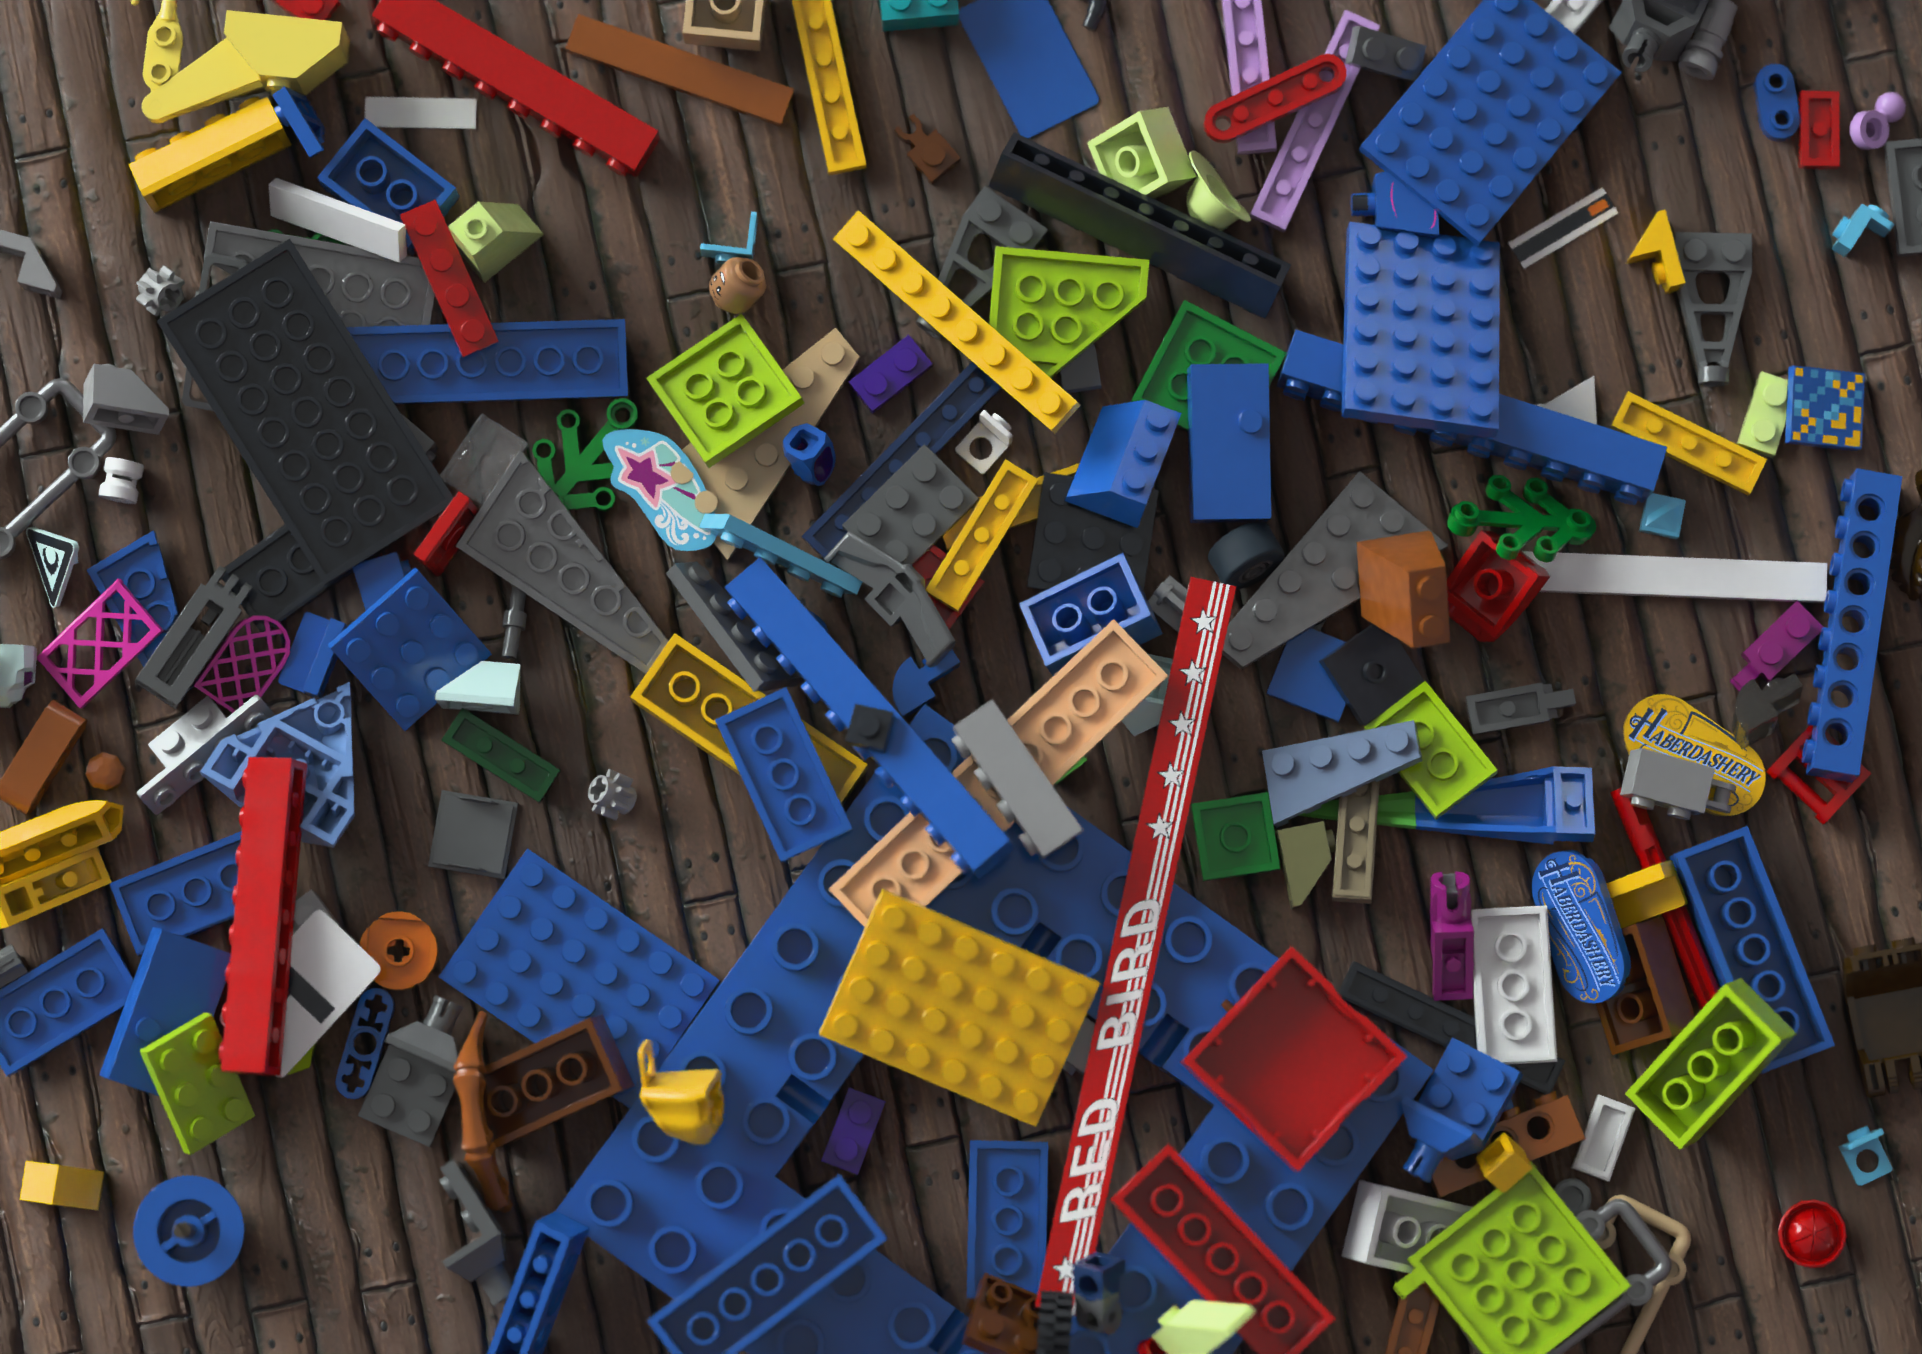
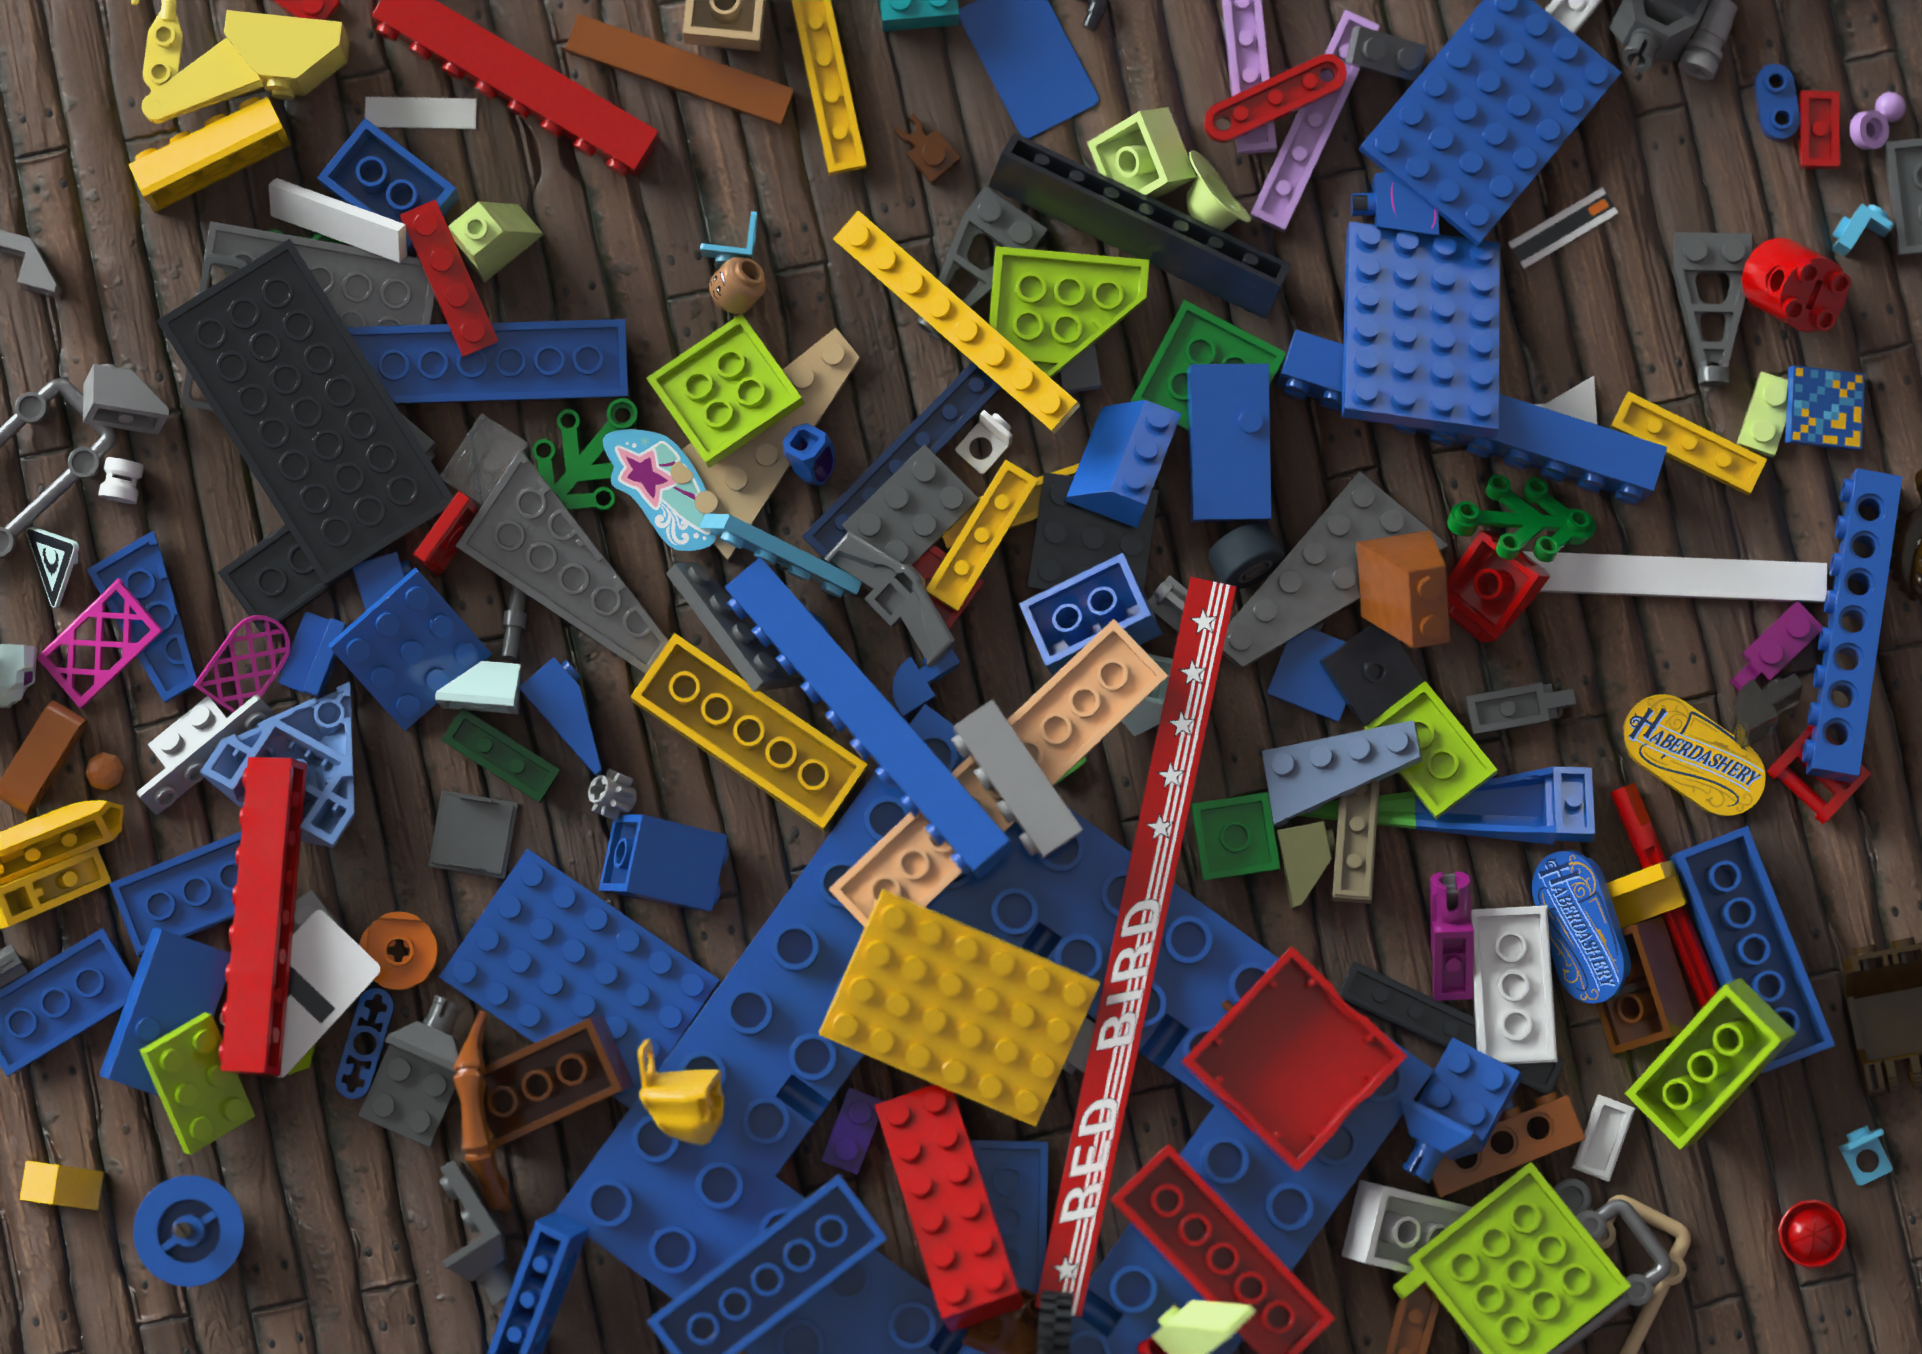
(160, 290): light grey gear -> none
(186, 651): dark grey hinge -> none
(298, 113): blue wing -> none
(561, 702): none -> blue slope
(664, 862): none -> blue slope
(783, 774): blue plate -> none
(870, 728): black plate -> none
(890, 374): dark purple plate -> none
(949, 1206): none -> red brick
(1098, 1292): leg -> none
(1504, 1162): yellow slope -> none
(1659, 243): yellow slope -> none
(1662, 516): medium azure tile -> none
(1673, 784): light grey brick -> none
(1795, 284): none -> red cylinder

